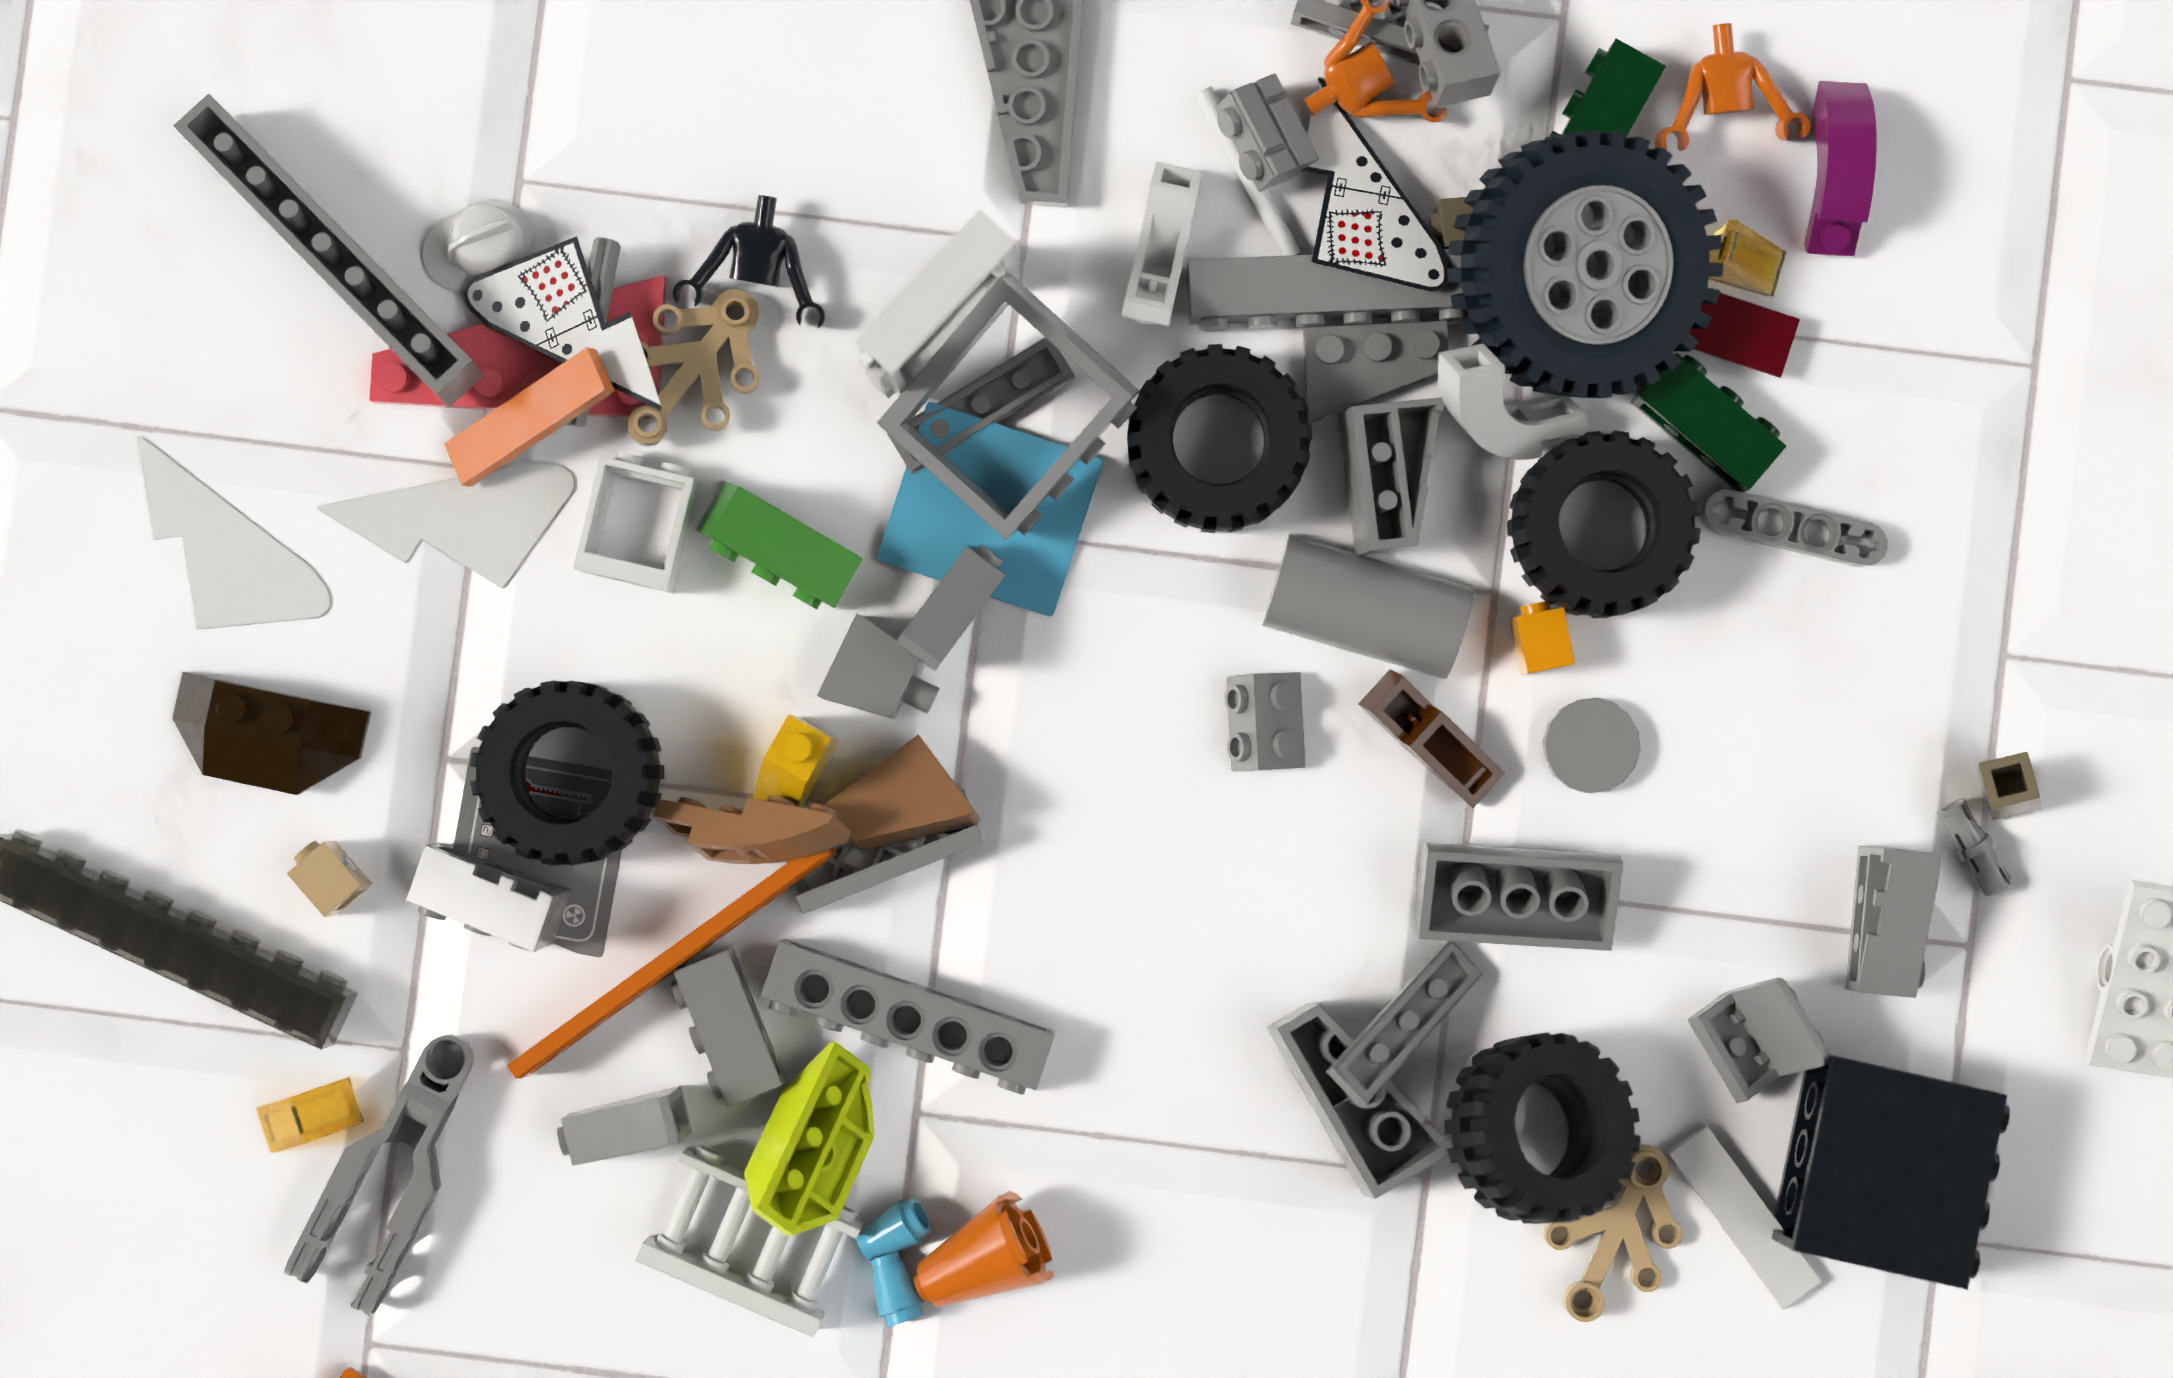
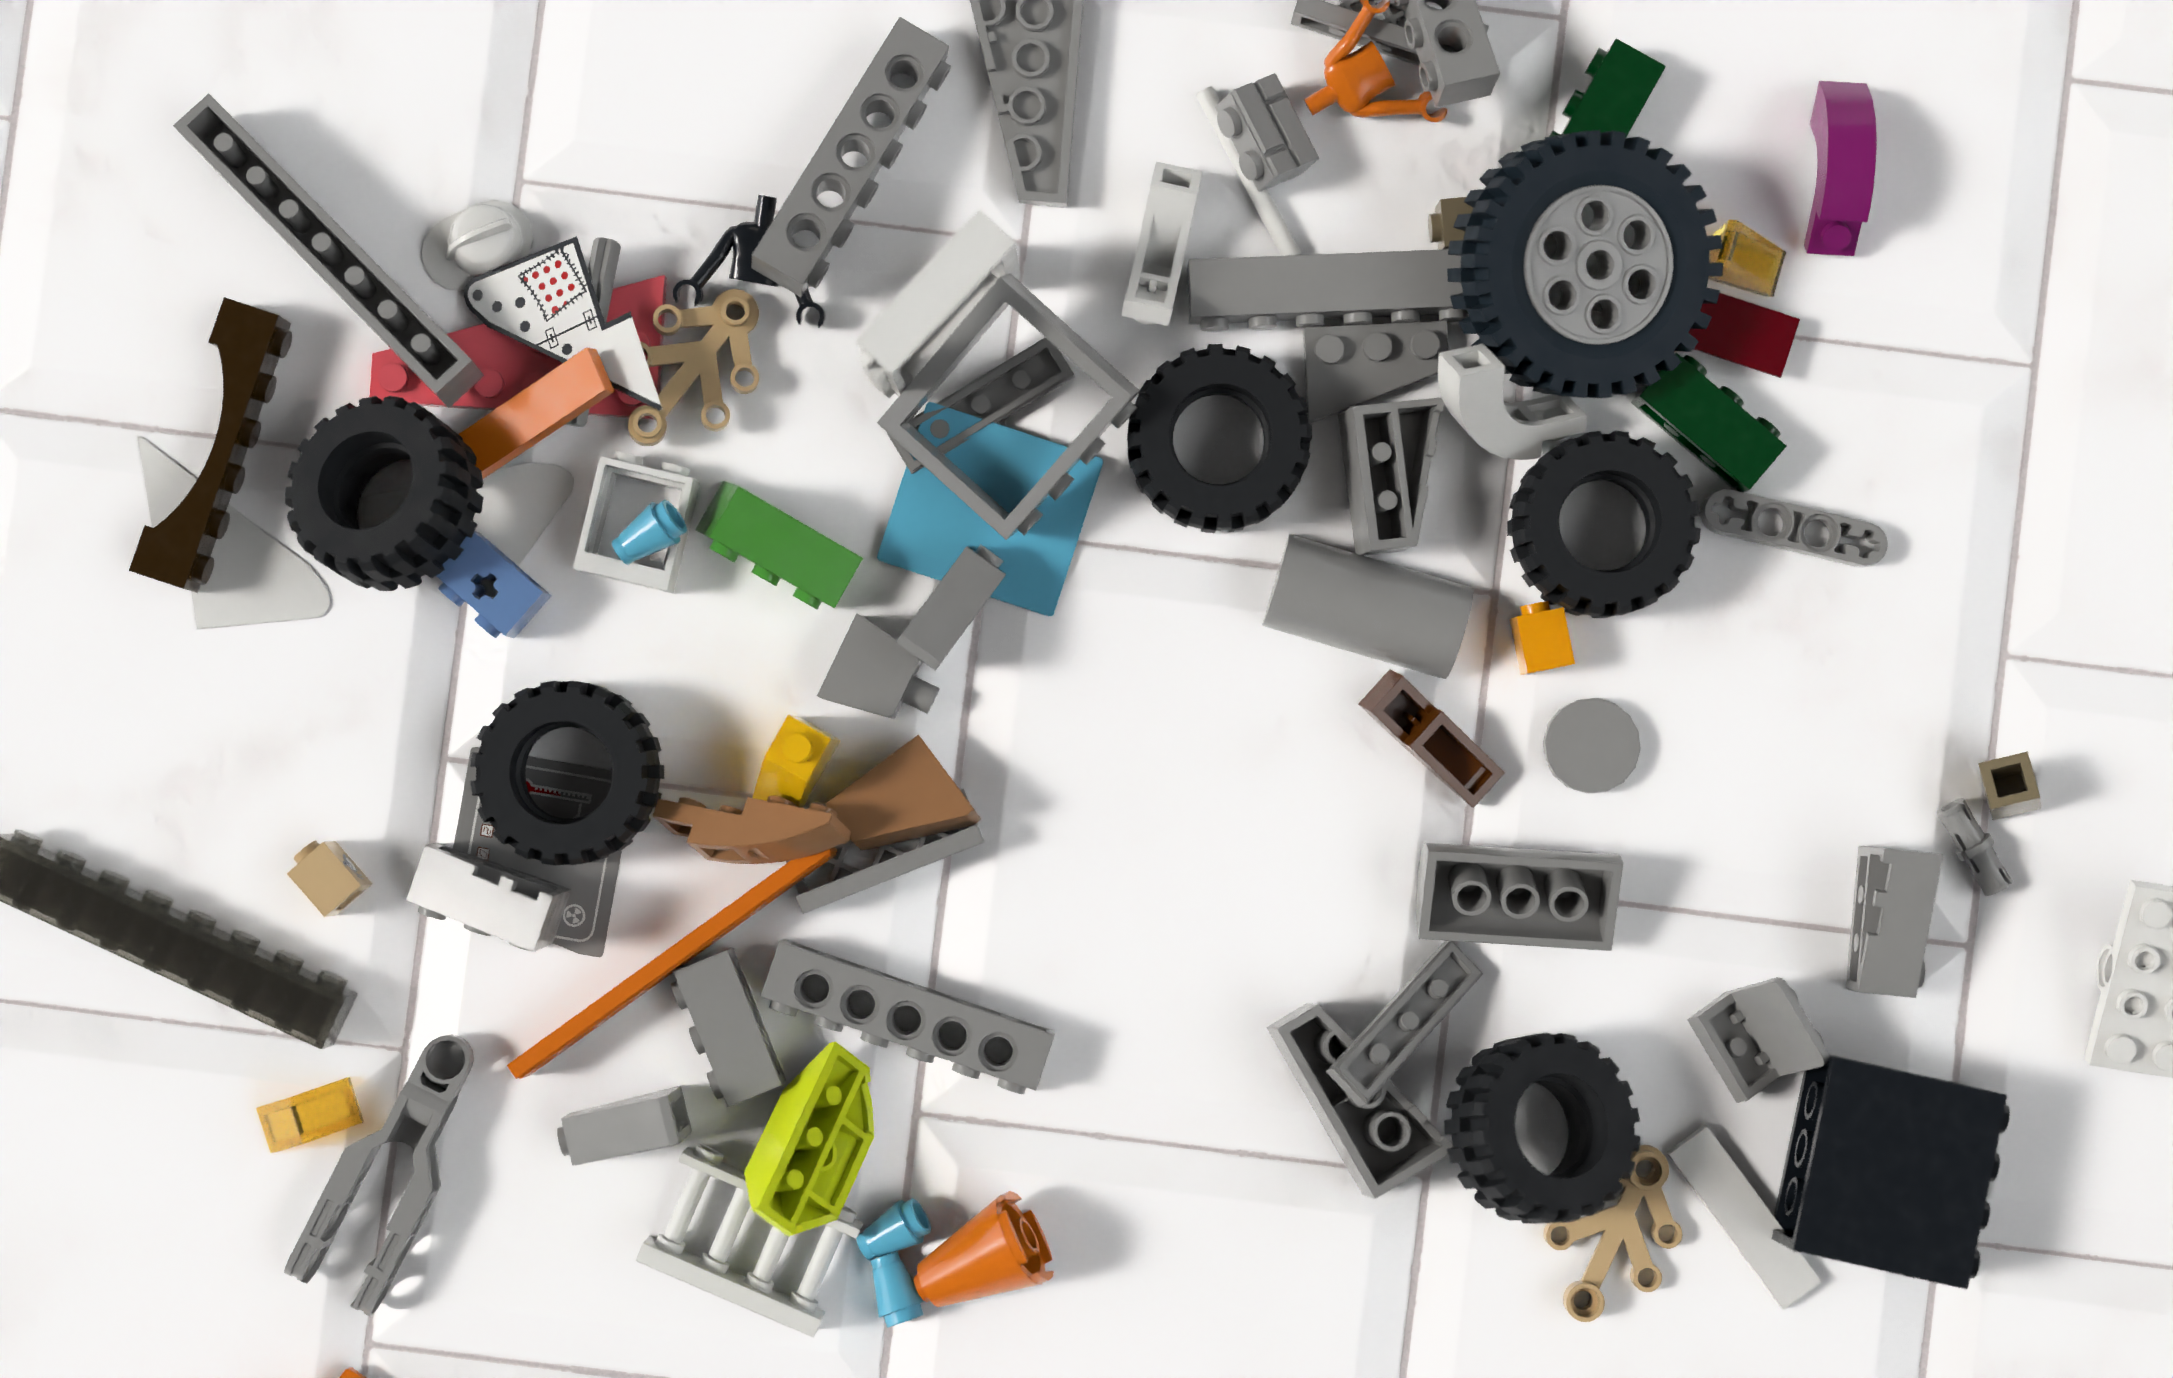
(249, 351): none -> dark brown arch
(266, 734): dark brown wedge -> none
(343, 460): none -> black tyre
(517, 596): none -> medium blue brick
(650, 532): none -> medium azure cone
(903, 52): none -> light grey brick
(1265, 721): light grey bracket -> none
(1364, 214): sticker -> none
(1727, 88): orange piece -> none

